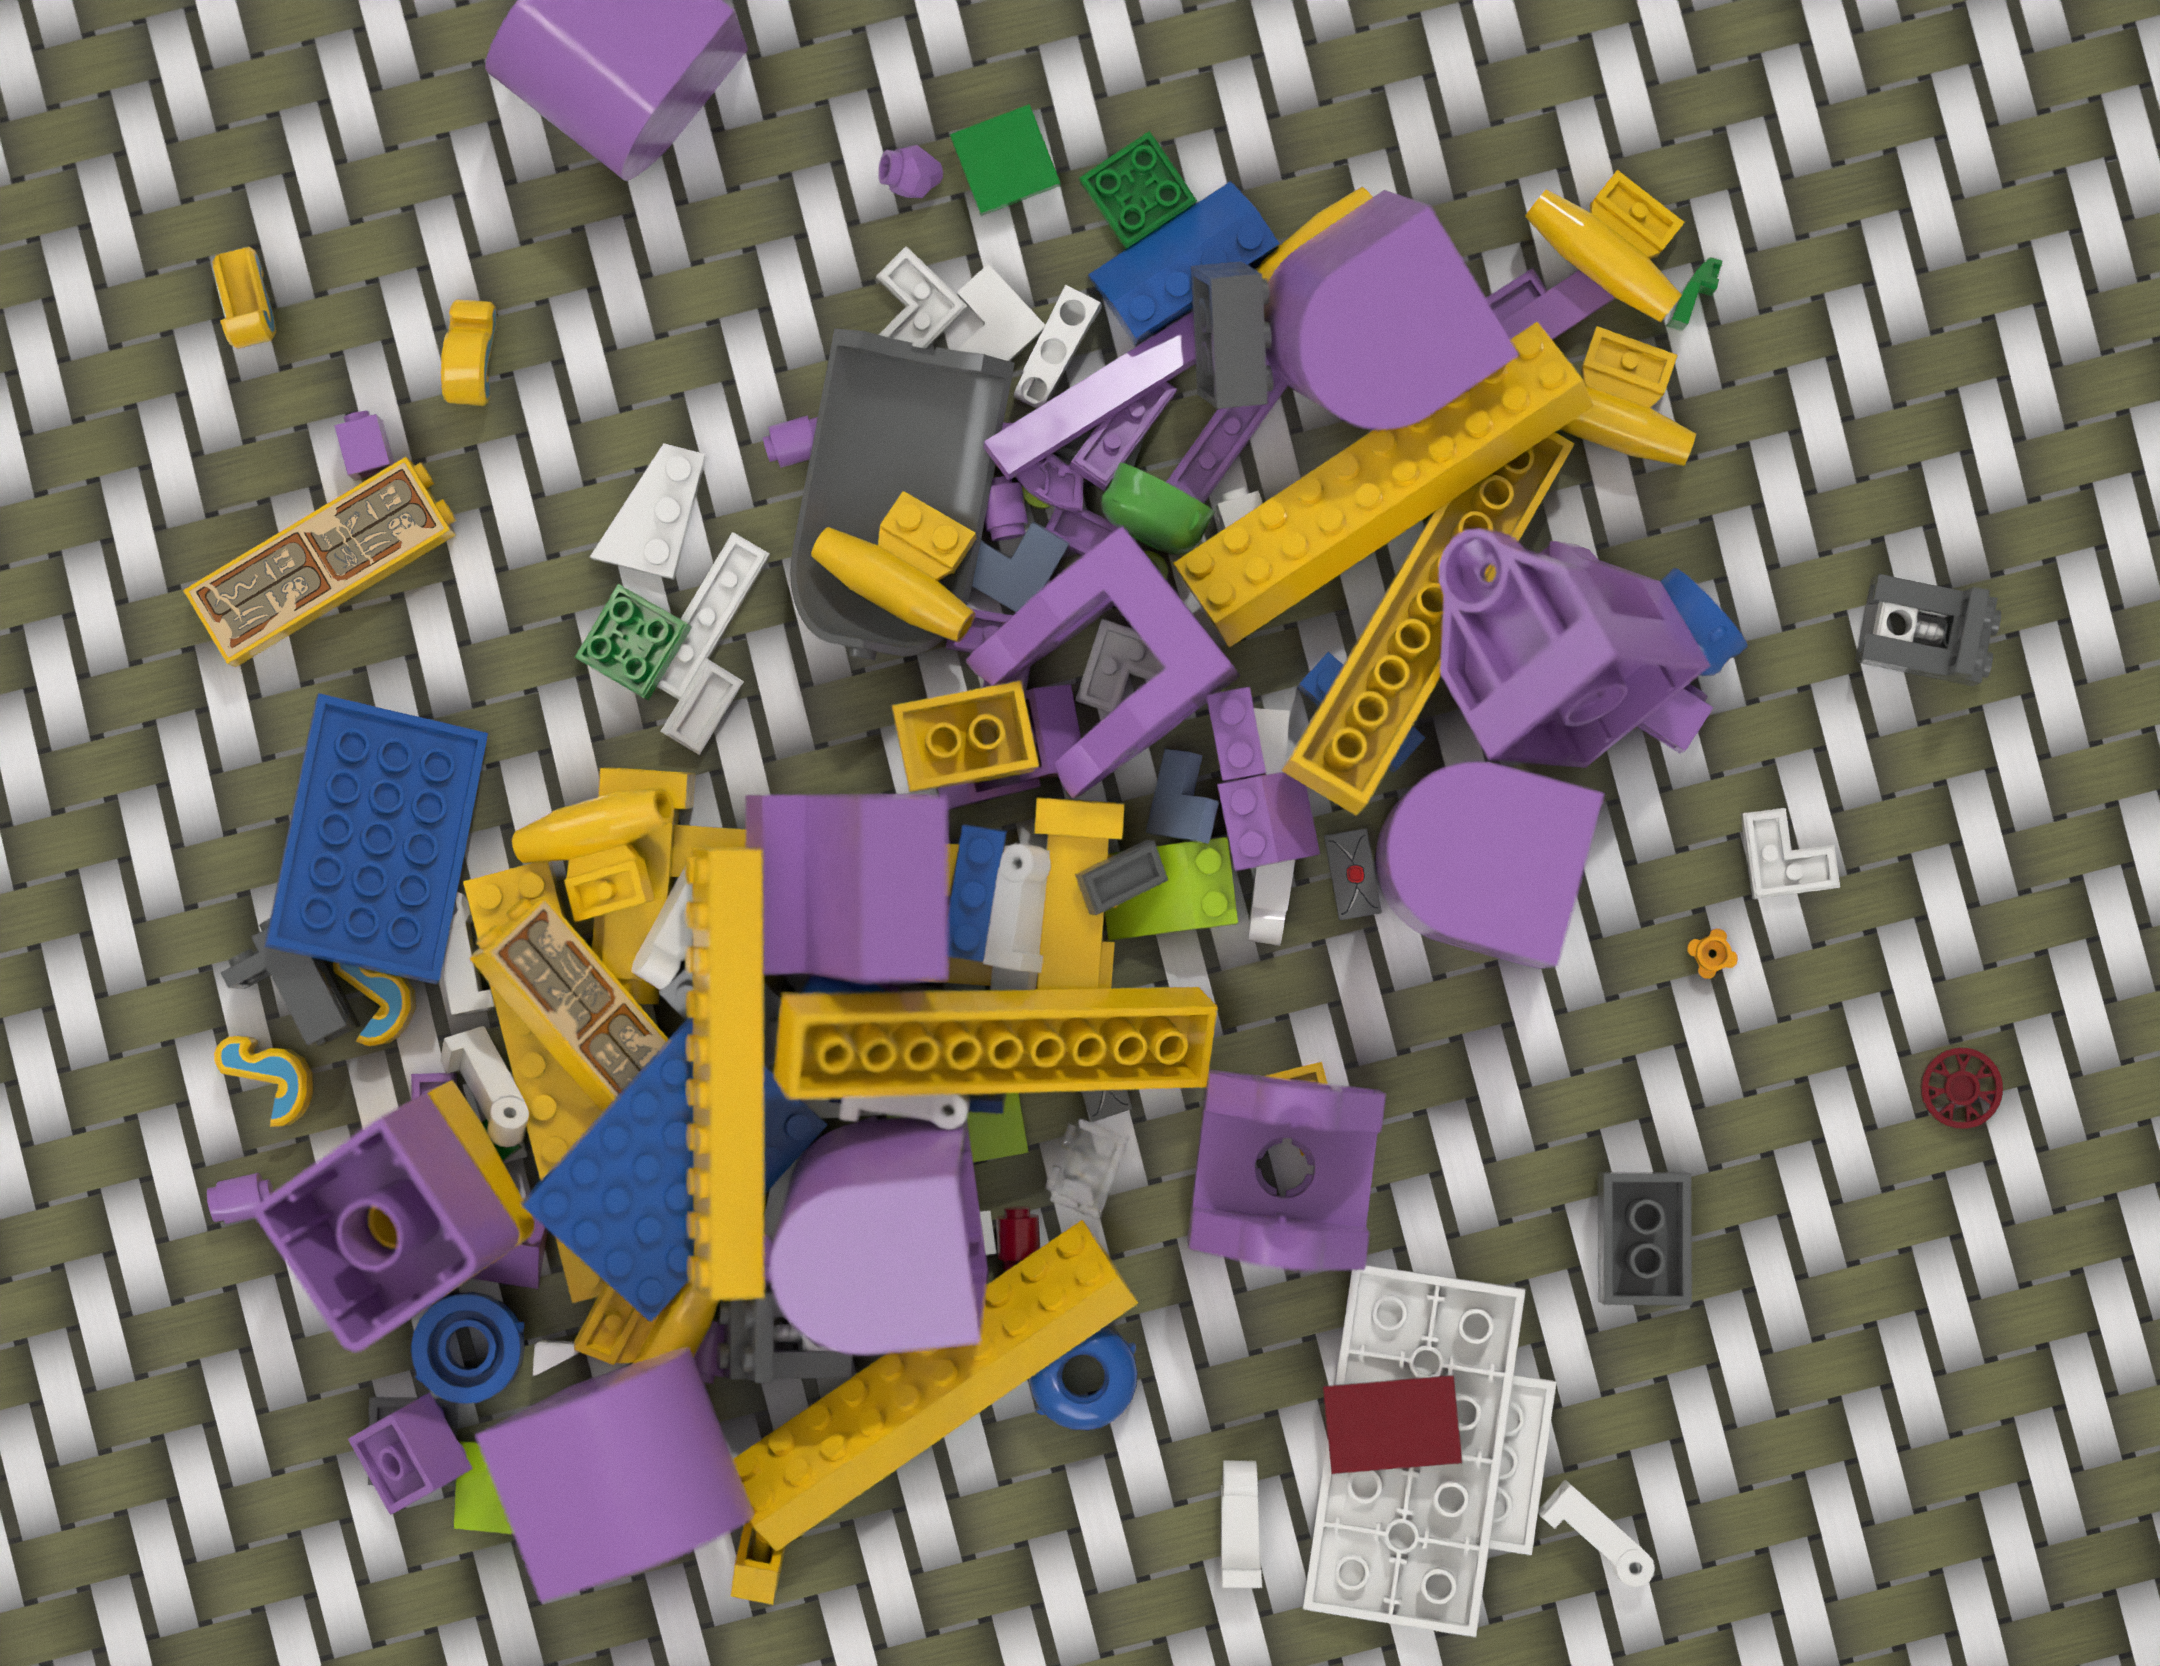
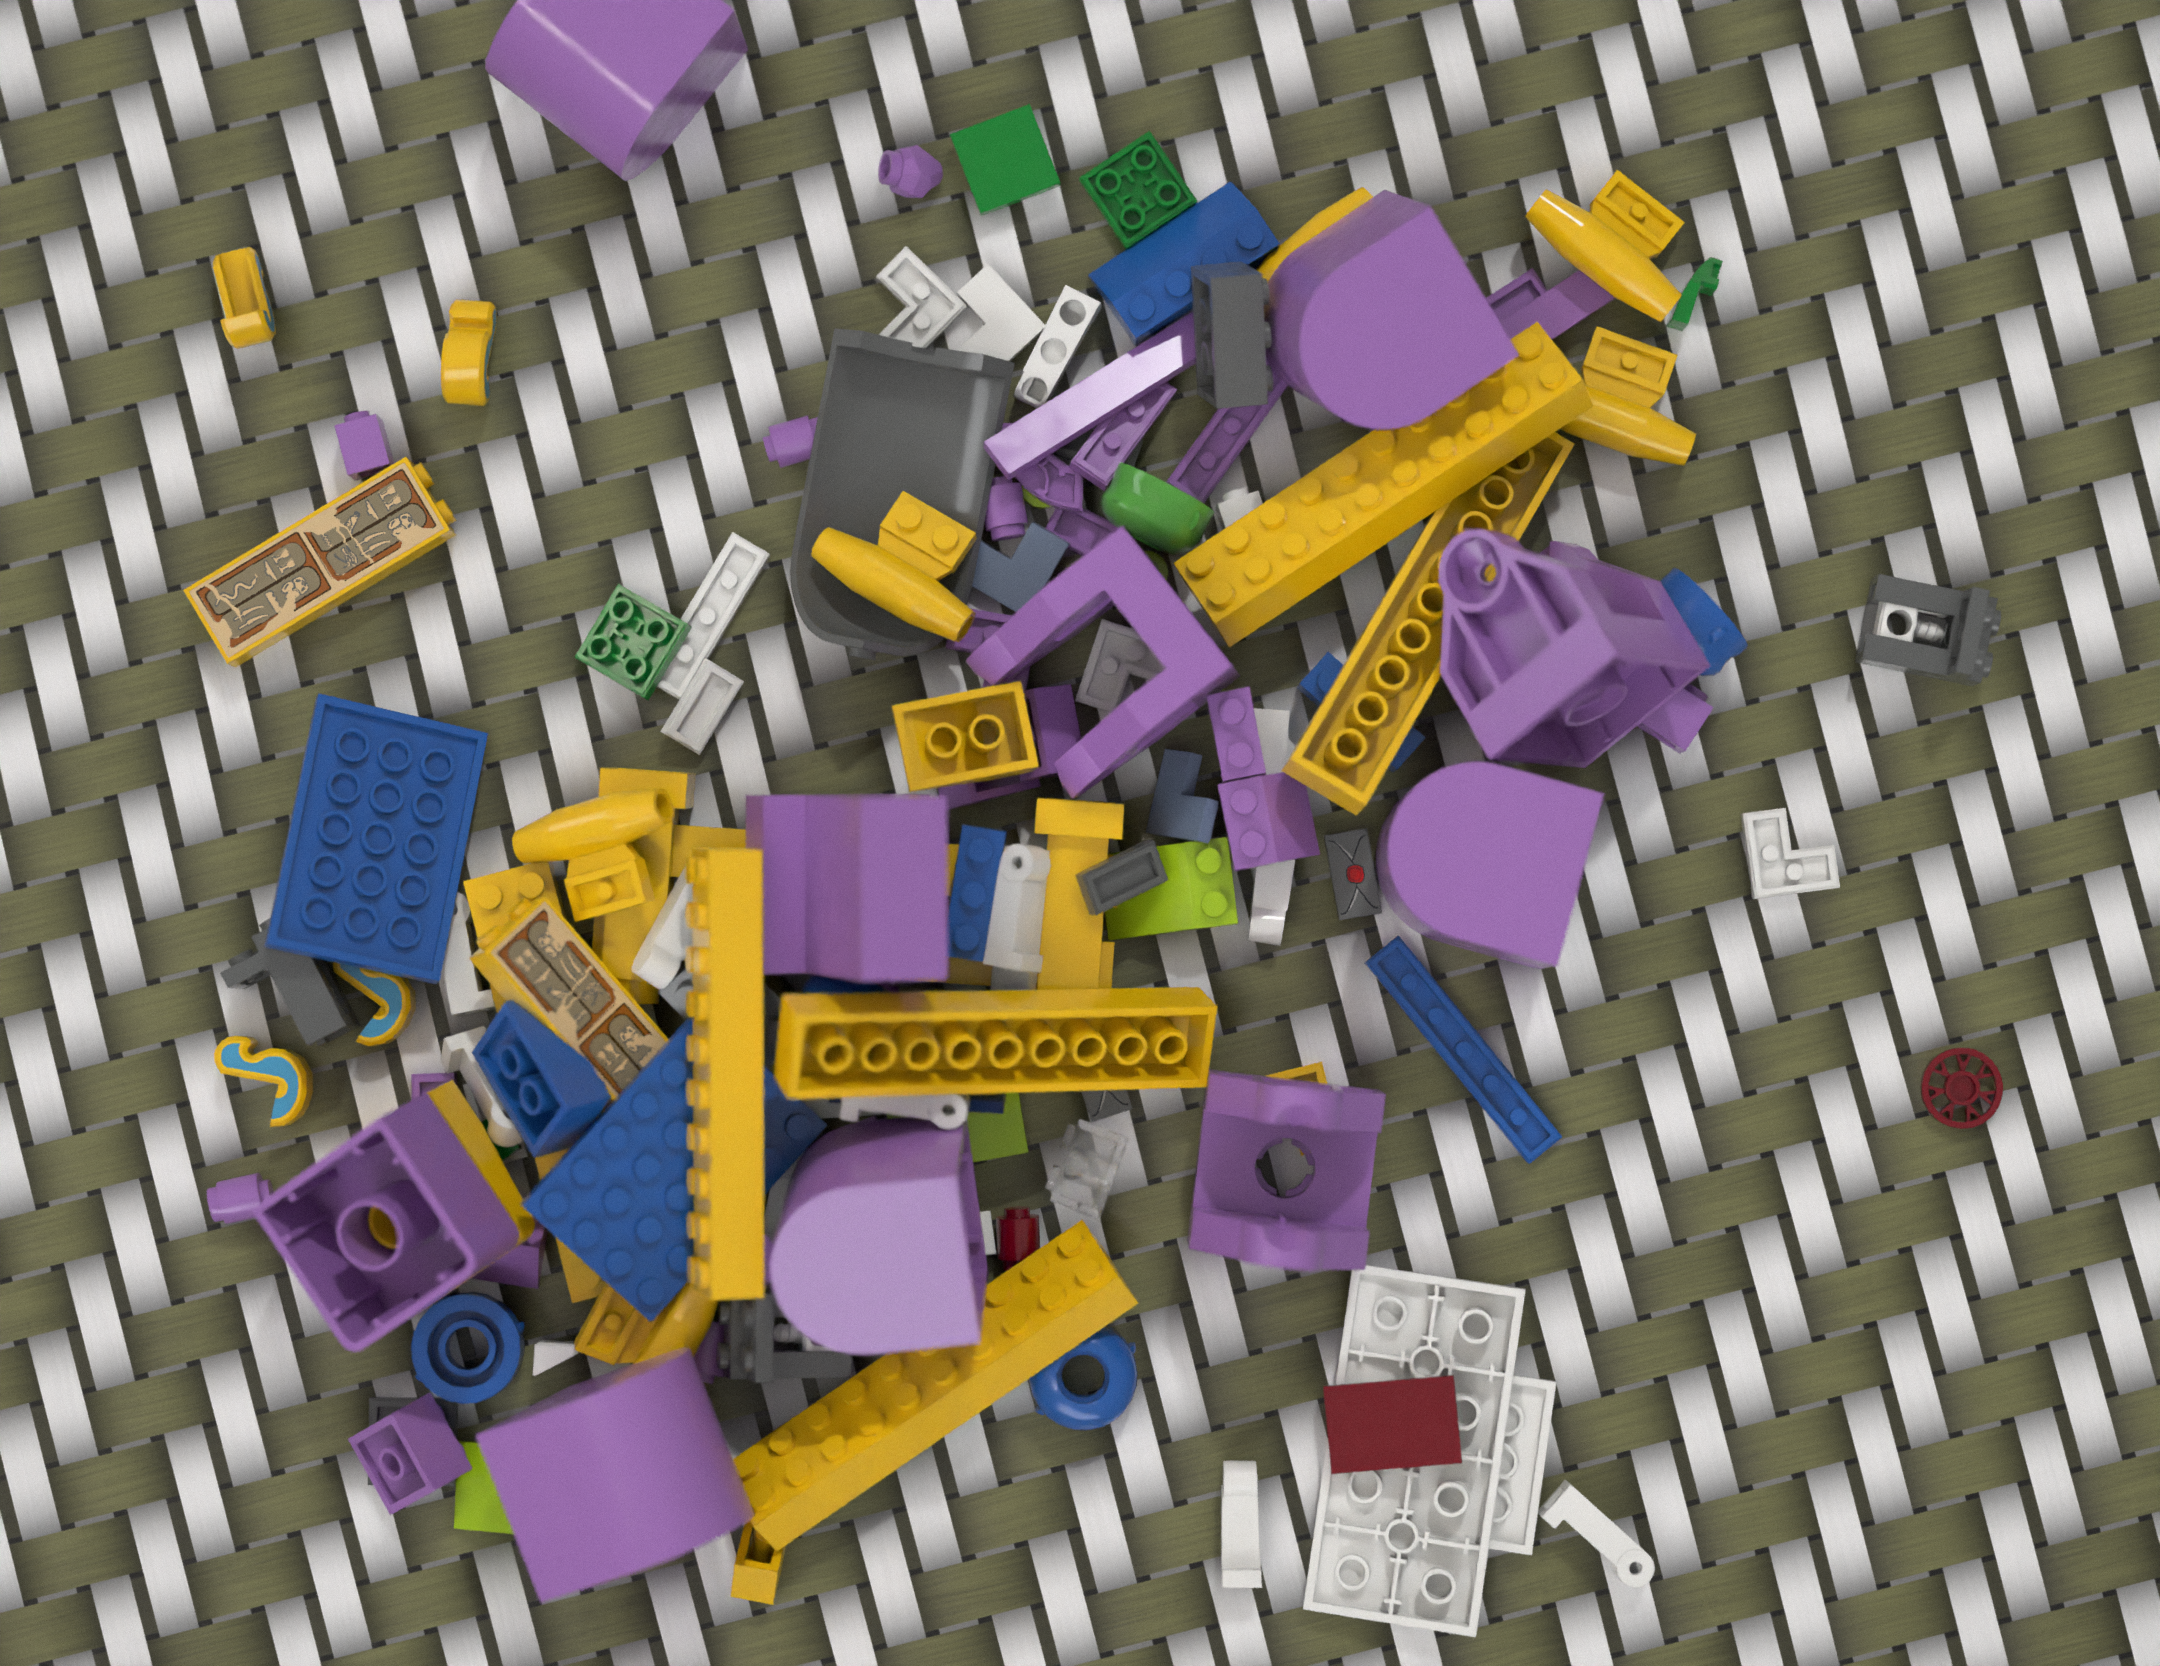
(539, 1080): none -> blue slope
(656, 515): white wing -> none
(1463, 1049): none -> blue tile
(1644, 1238): dark grey brick -> none
(1724, 955): light orange plate -> none

